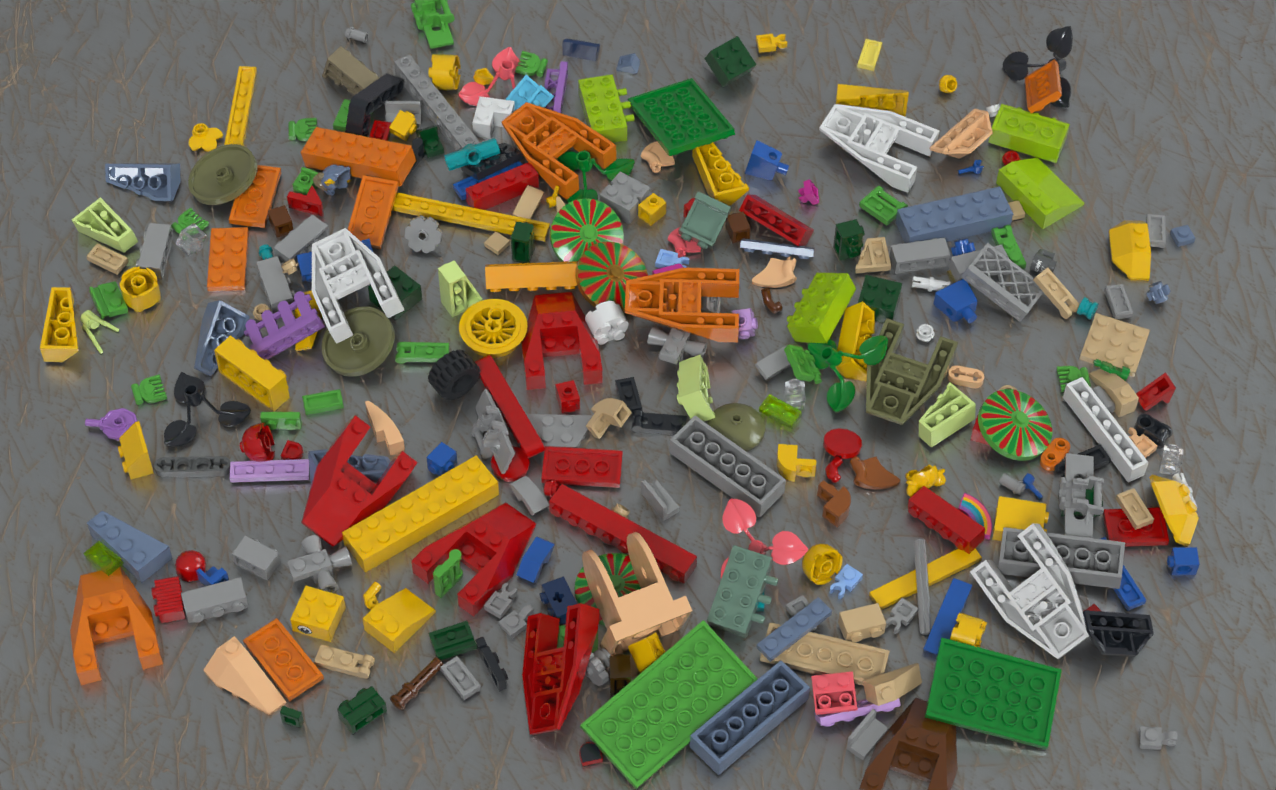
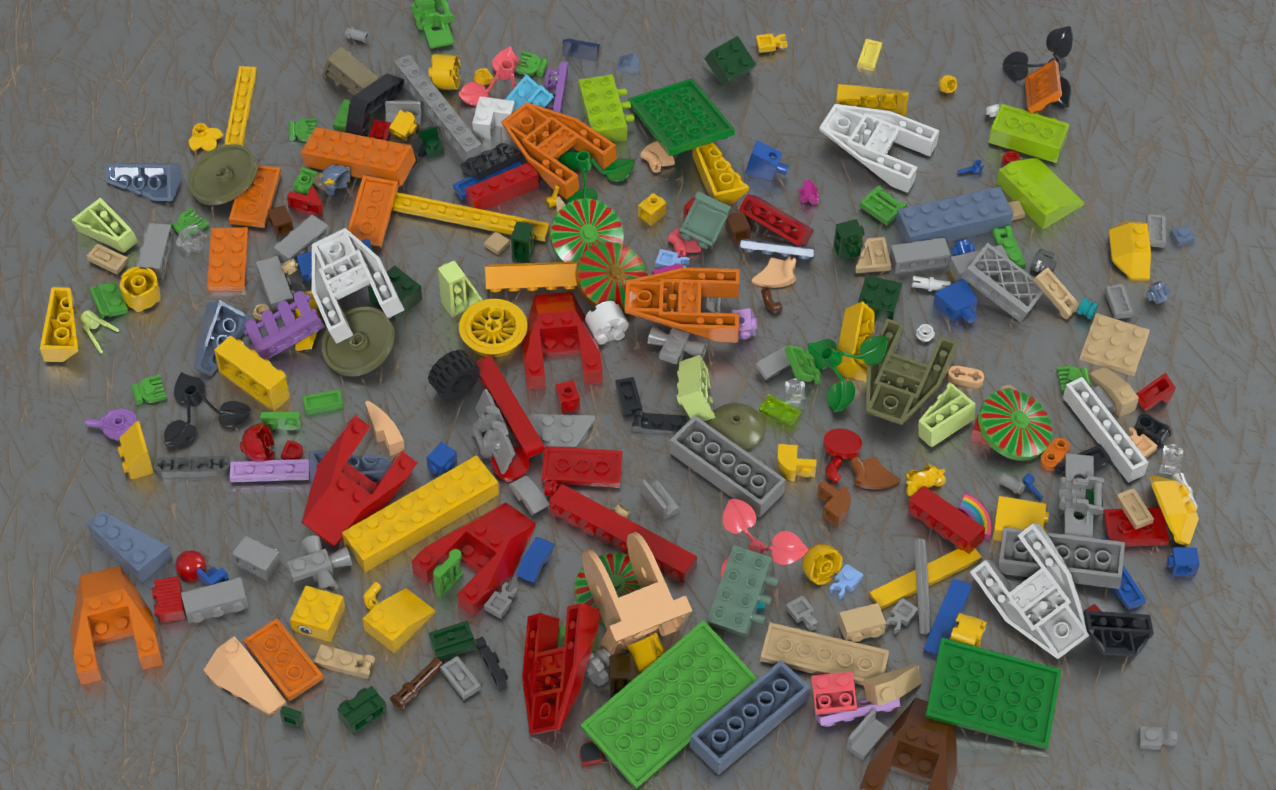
(103, 558): clear neon green plate -> none
(265, 251): teal pin -> none
(420, 351): bright green plate -> none
(423, 234): light grey plant -> none
(483, 150): teal piece -> none
(516, 623): light grey plate -> none
(528, 203): tan slope -> none
(557, 597): dark blue brick -> none
(605, 413): tan brick -> none
(625, 196): light grey piece -> none
(794, 629): sand blue plate -> none
(820, 307): lime piece -> none
(965, 135): light nougat wedge -> none
(1108, 367): green piece -> none

